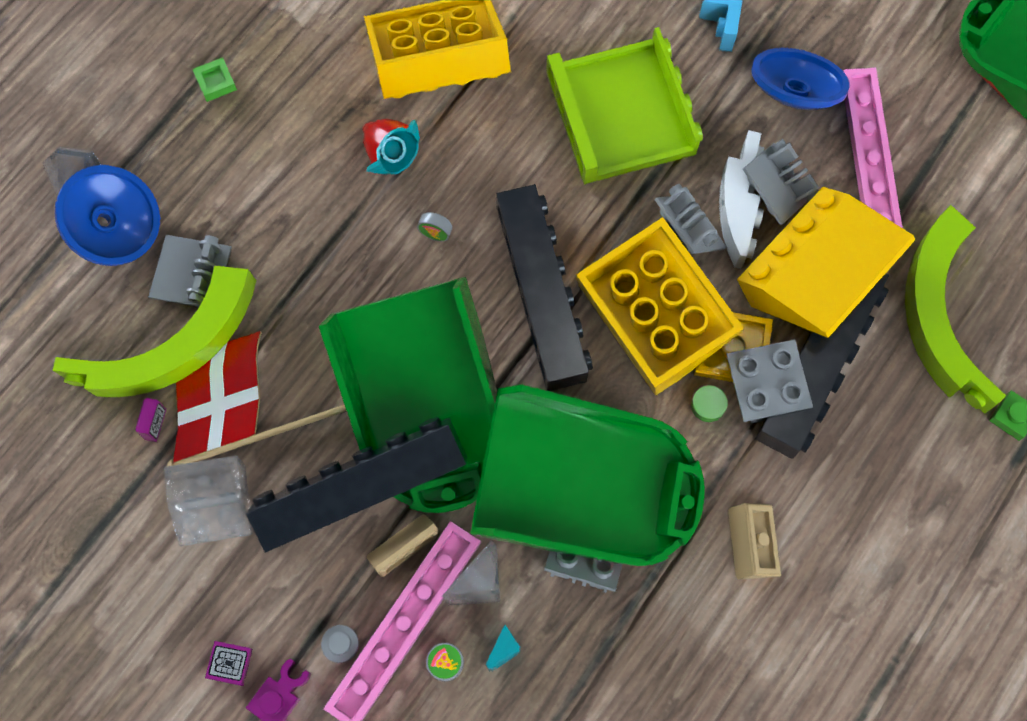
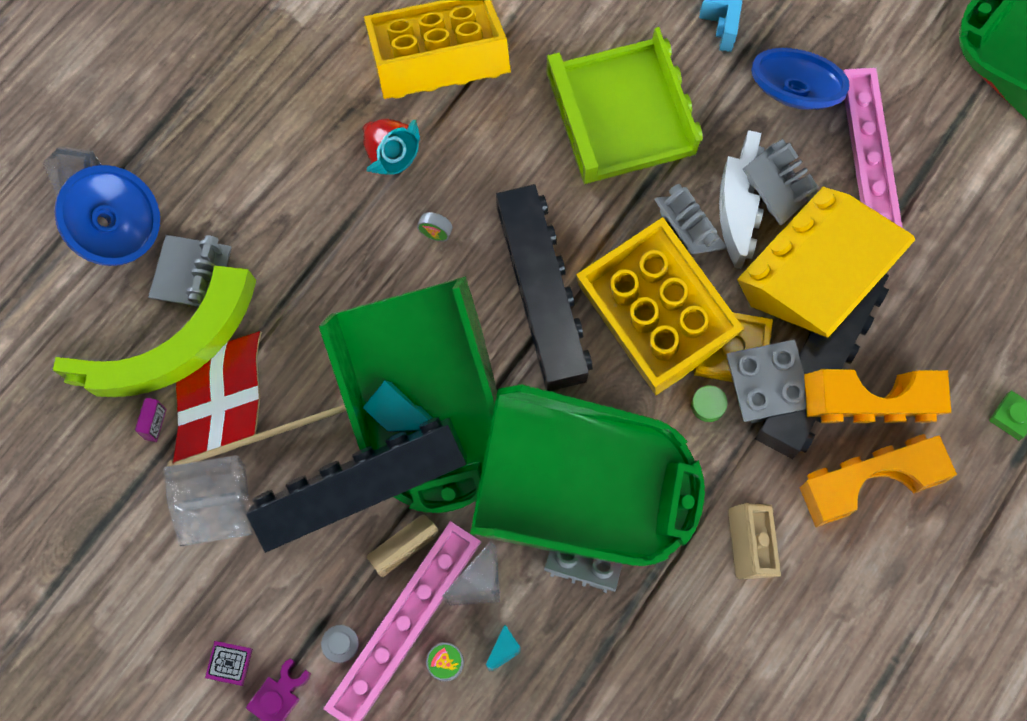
(214, 79): bright green plate -> none
(395, 410): none -> teal slope
(841, 394): none -> light orange arch
(917, 466): none -> light orange arch
(929, 318): lime arch -> none

